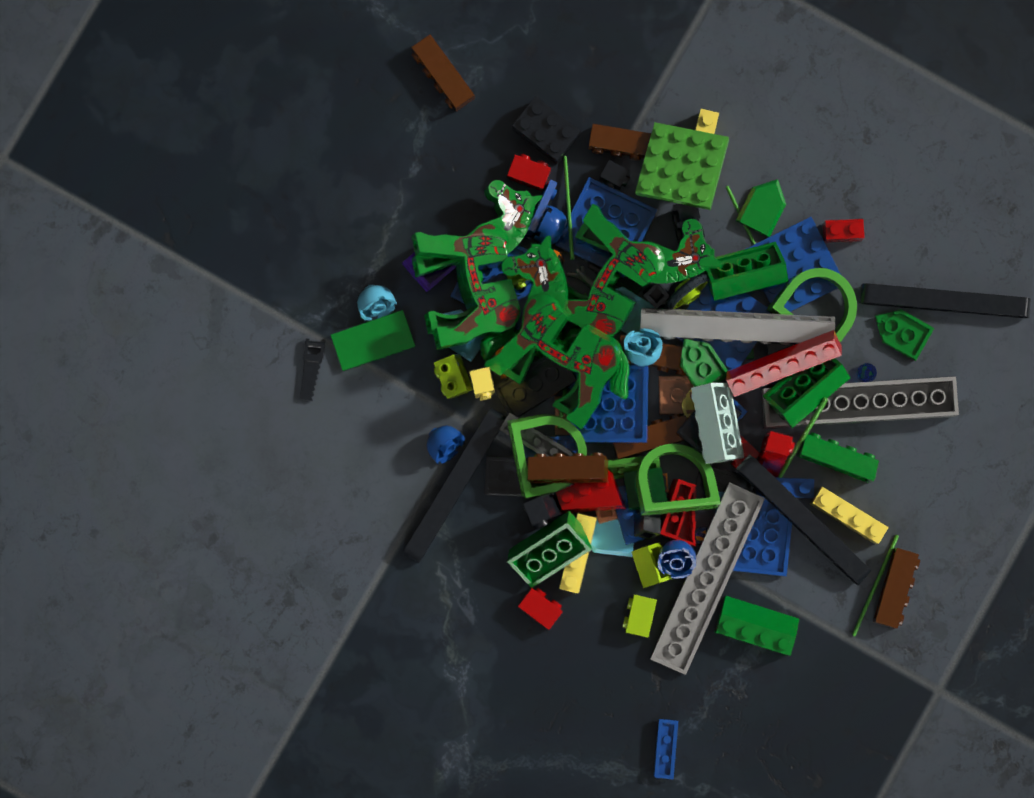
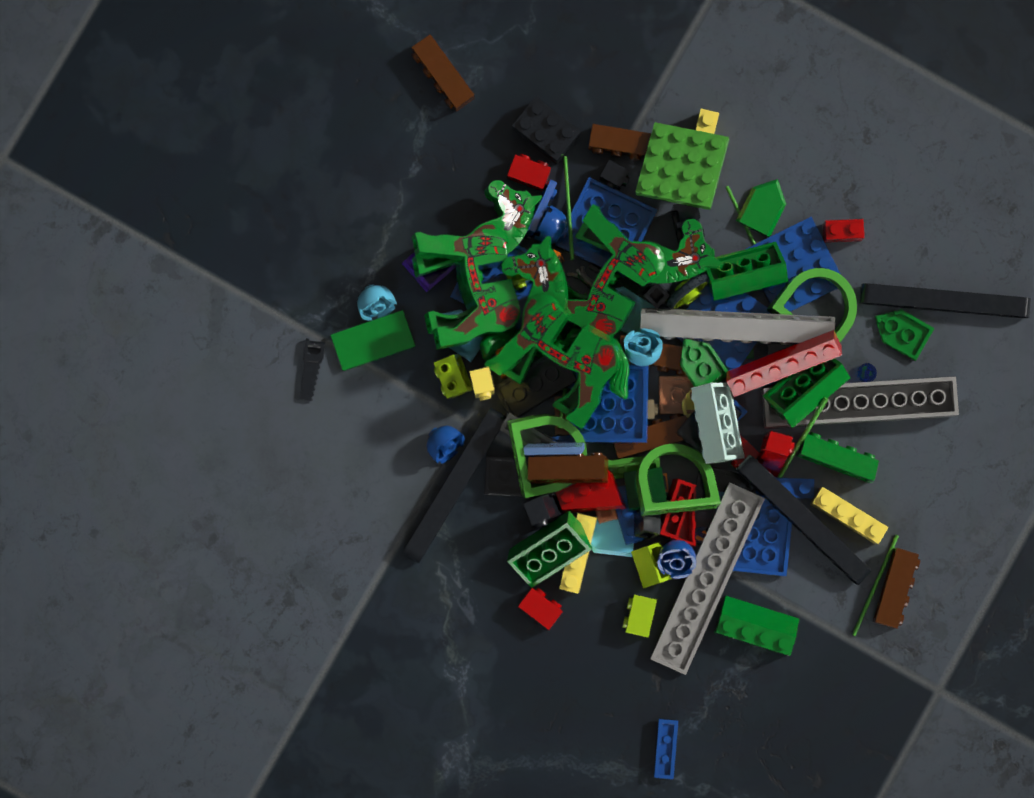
(554, 448): none -> medium blue tile
(652, 410): none -> dark tan plate

